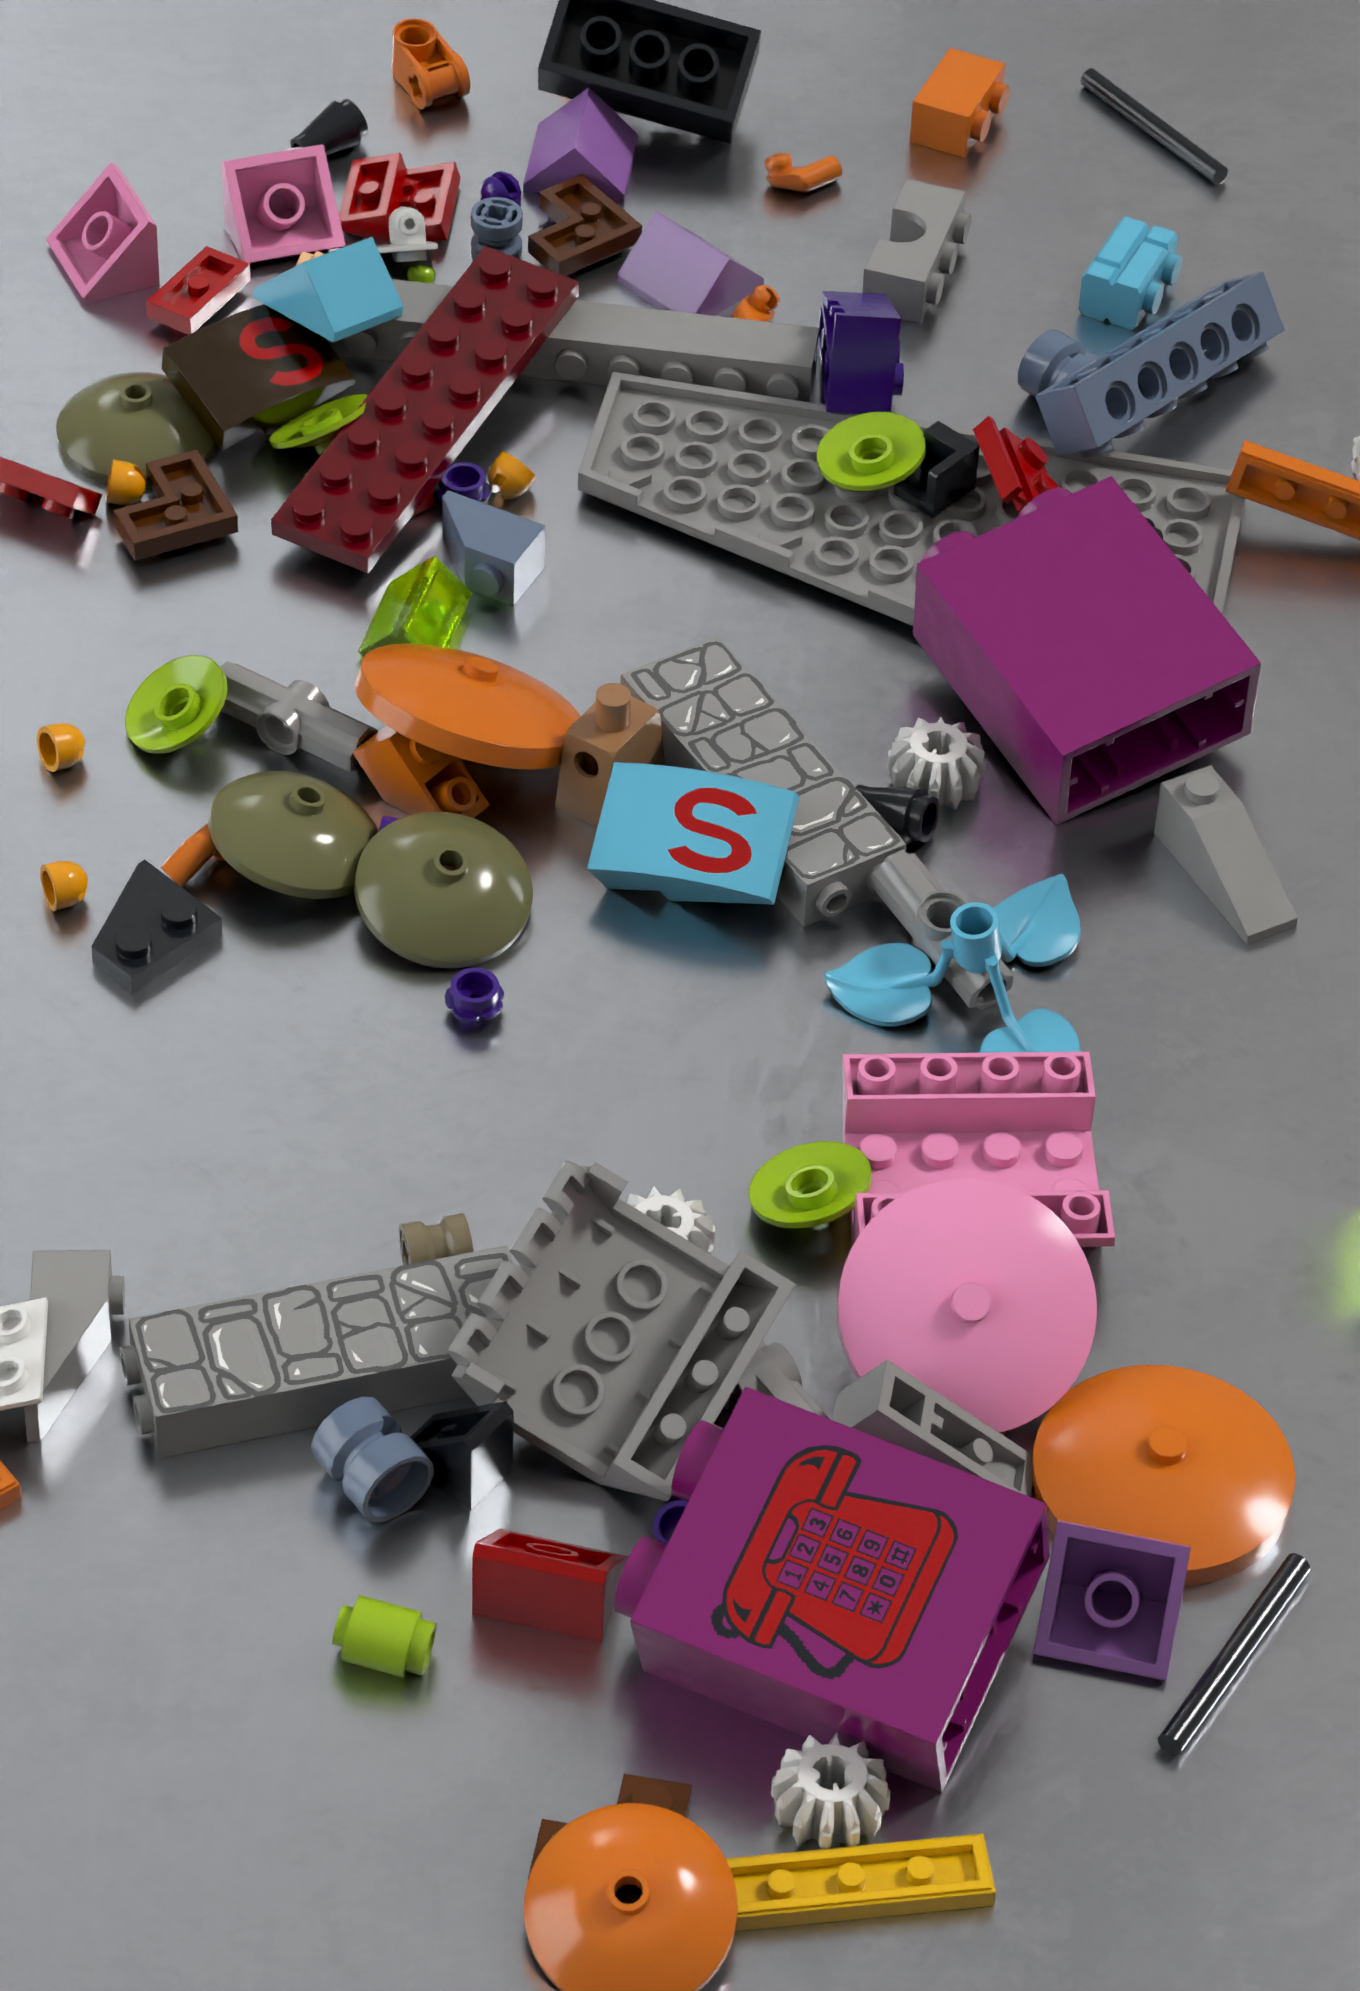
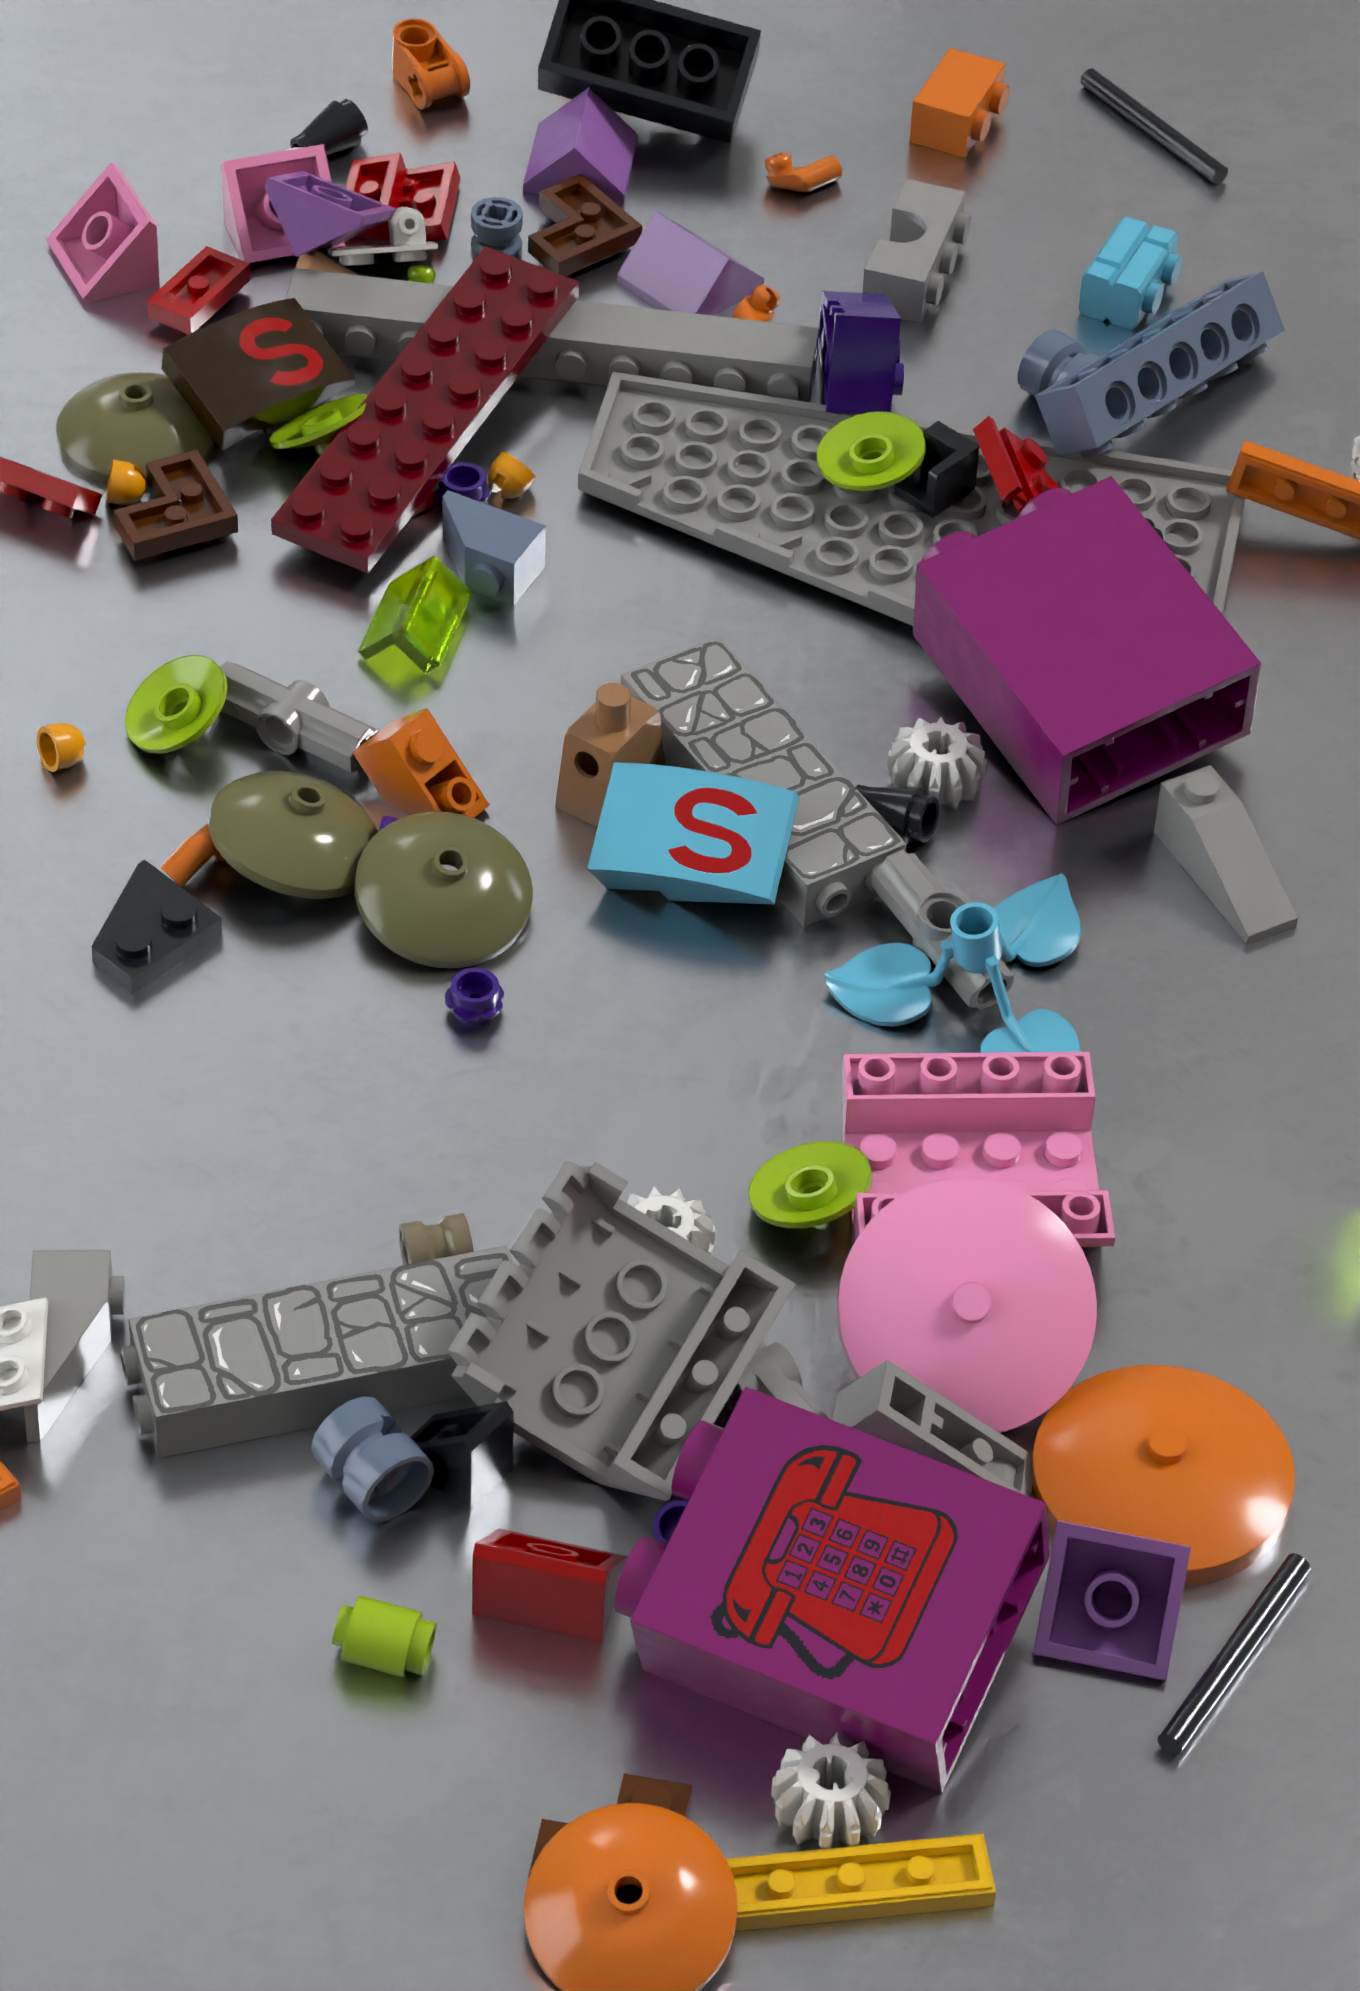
(63, 884): light orange hinge -> none
(320, 212): none -> medium lavender slope
(335, 292): medium azure slope -> none
(465, 705): orange dish -> none
(501, 185): dark purple hinge -> none

